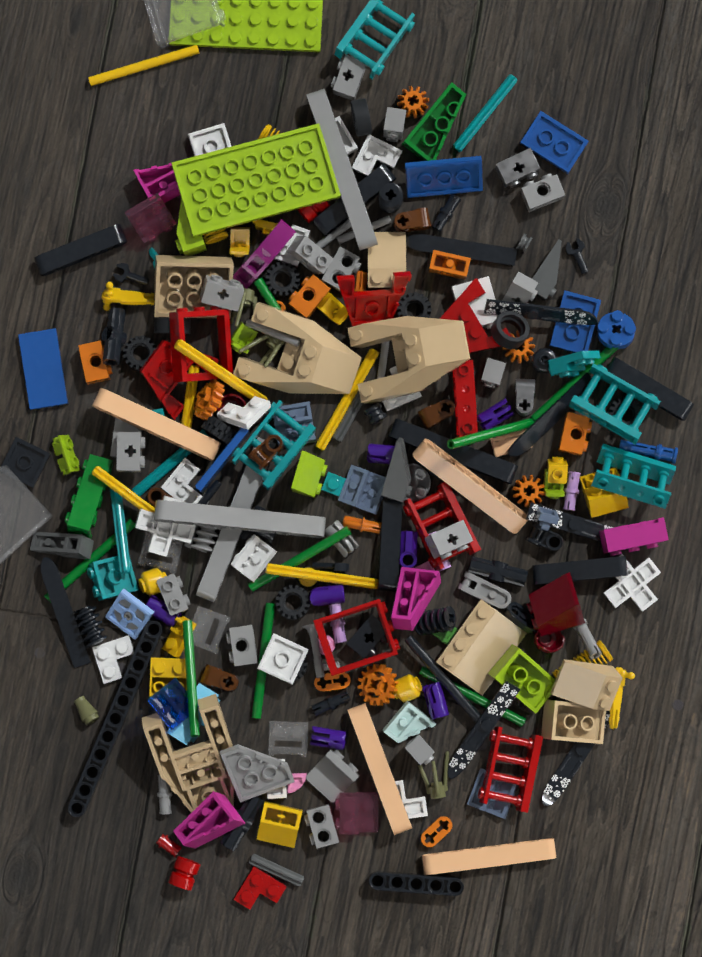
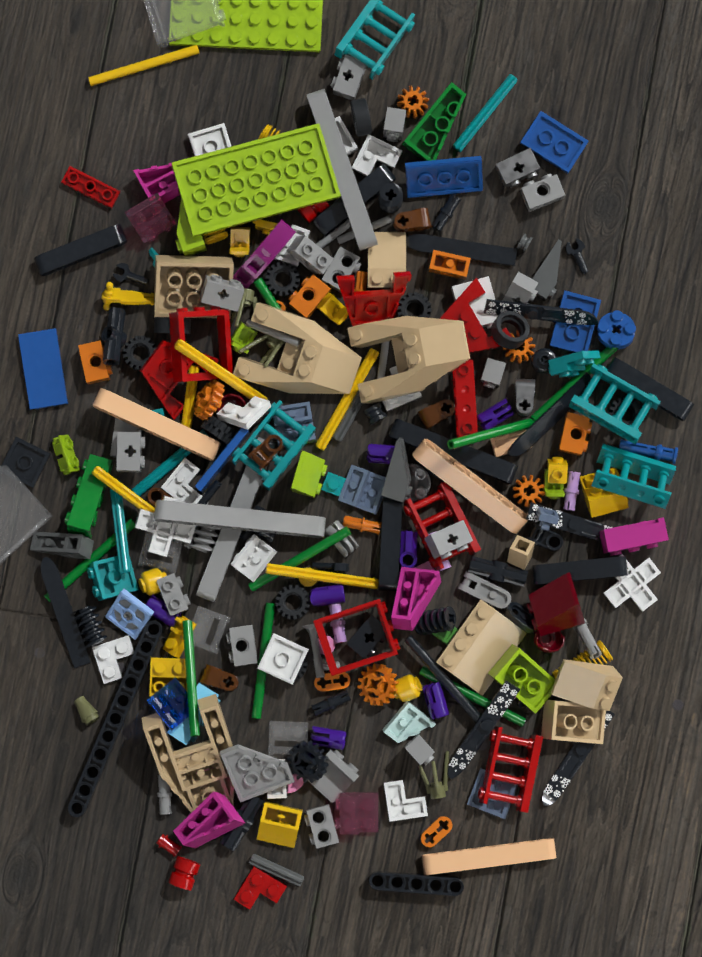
(101, 192): none -> red tile
(304, 761): none -> black gear
(379, 769): light nougat beam -> none
(520, 552): none -> tan brick
(616, 705): yellow piece -> none

